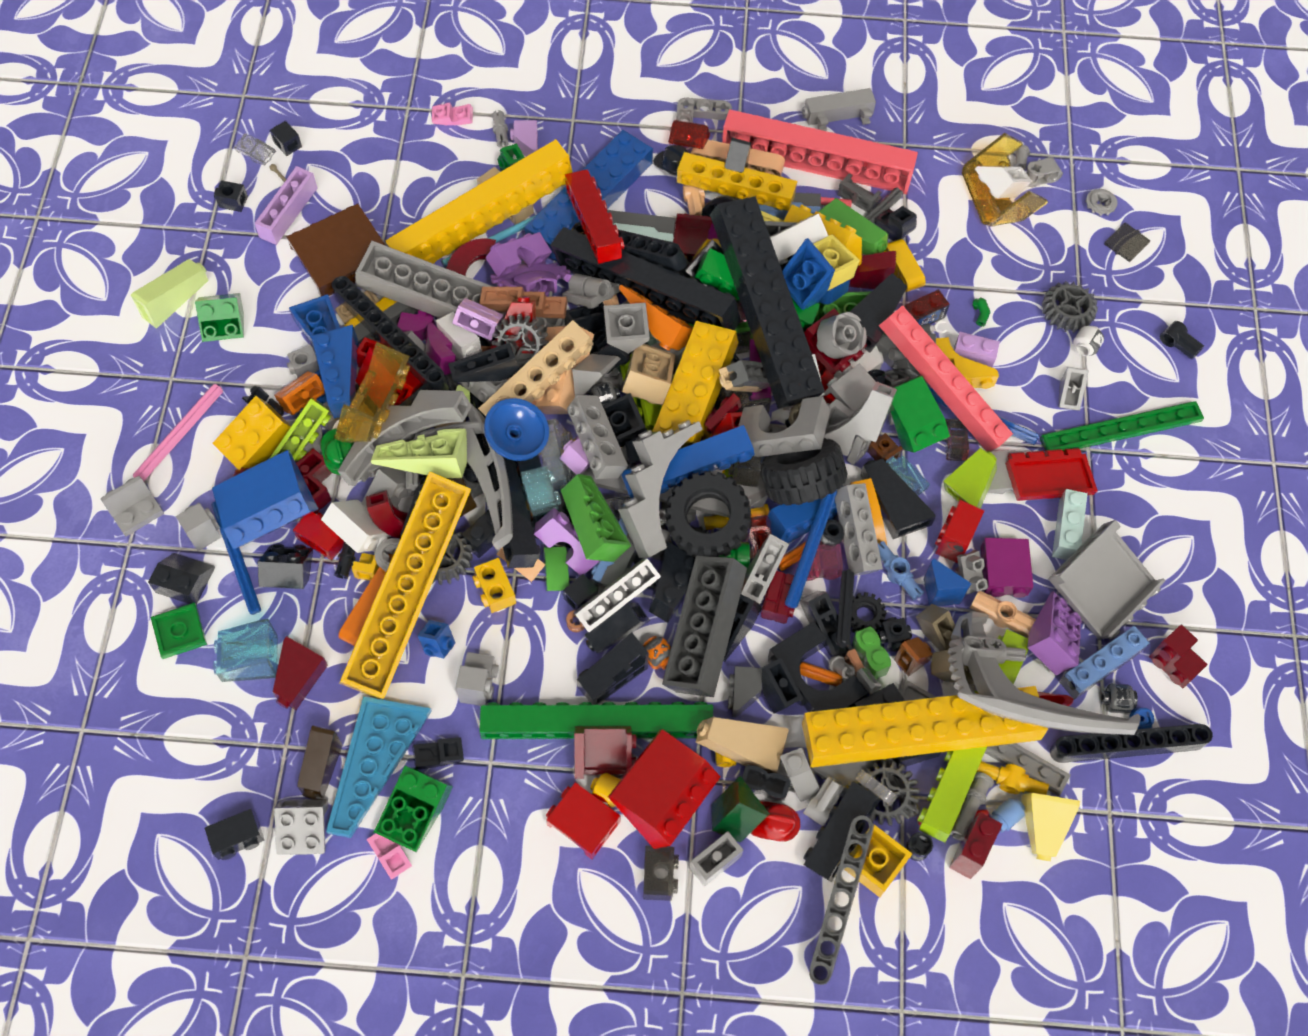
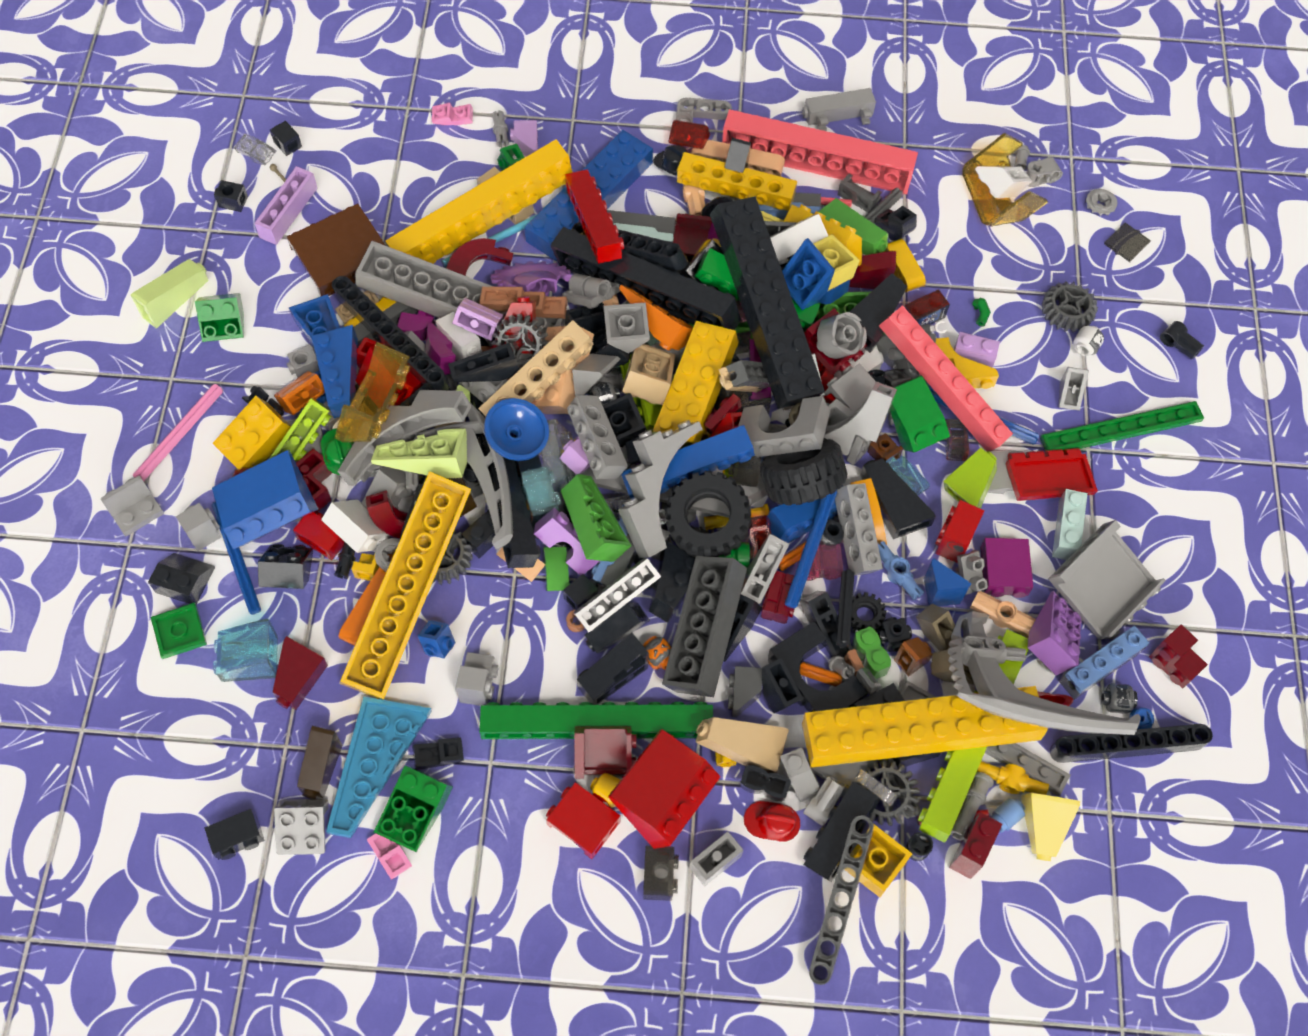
(497, 584): yellow brick -> none
(506, 257): medium lavender arch -> none
(737, 811): dark green slope -> none

